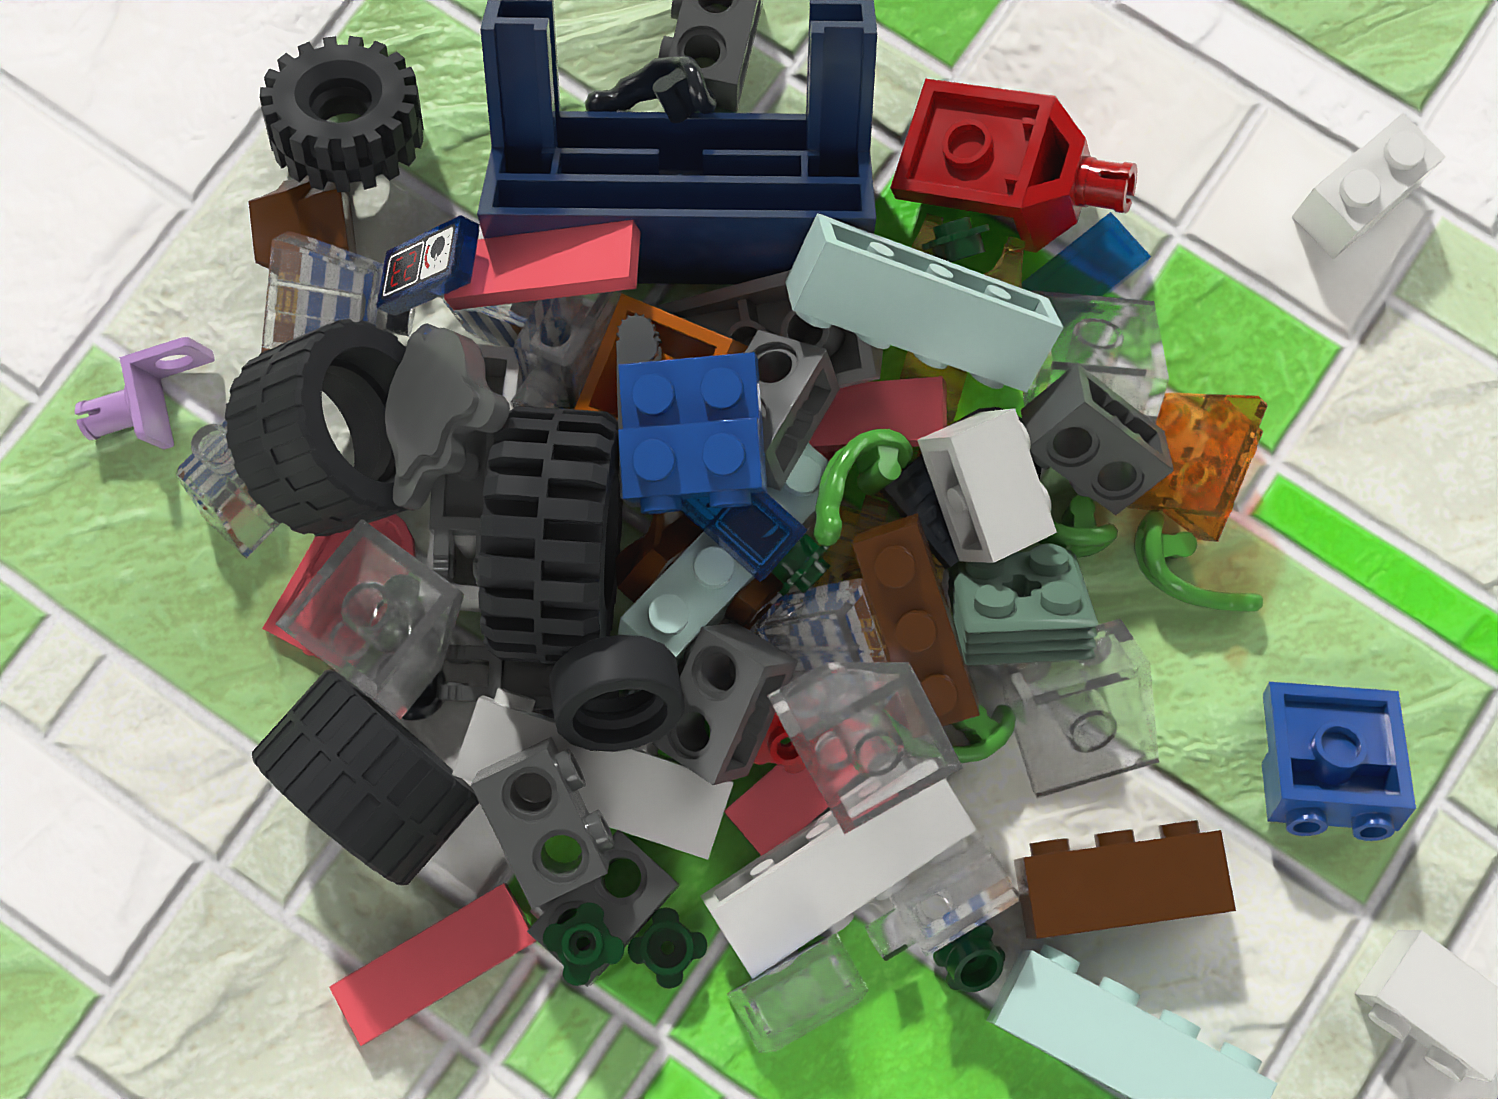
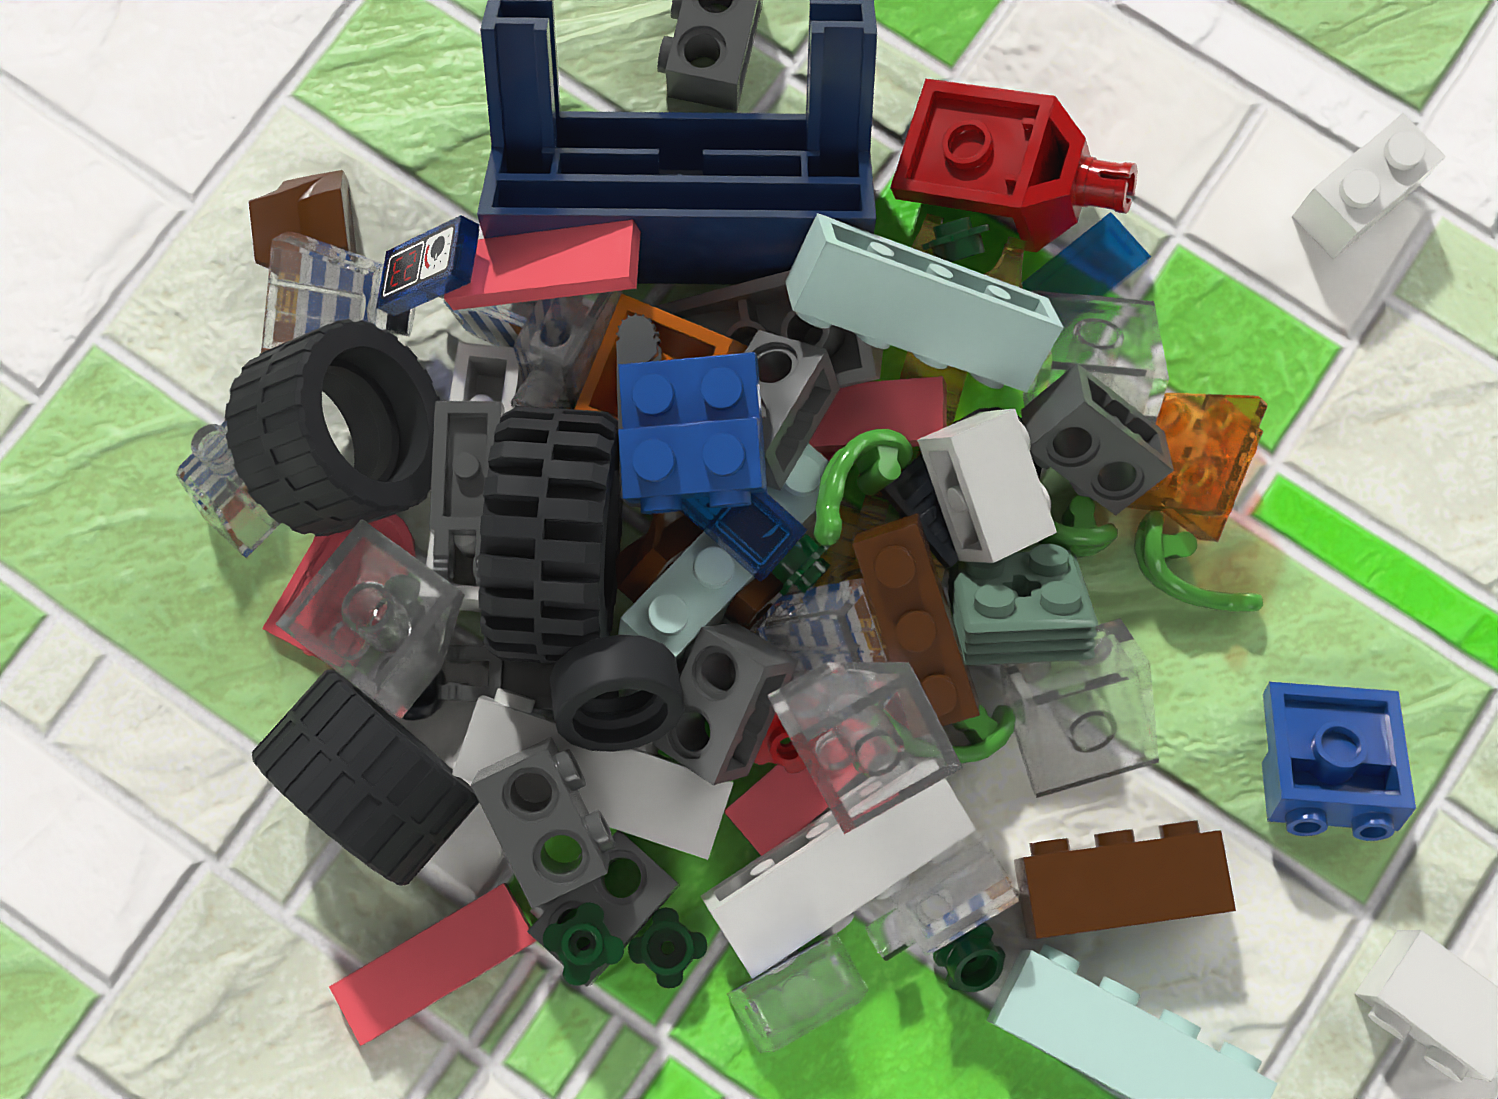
(142, 399): lavender bracket -> none
(334, 83): black tyre -> none
(434, 407): dark grey tile -> none
(671, 80): black piece -> none

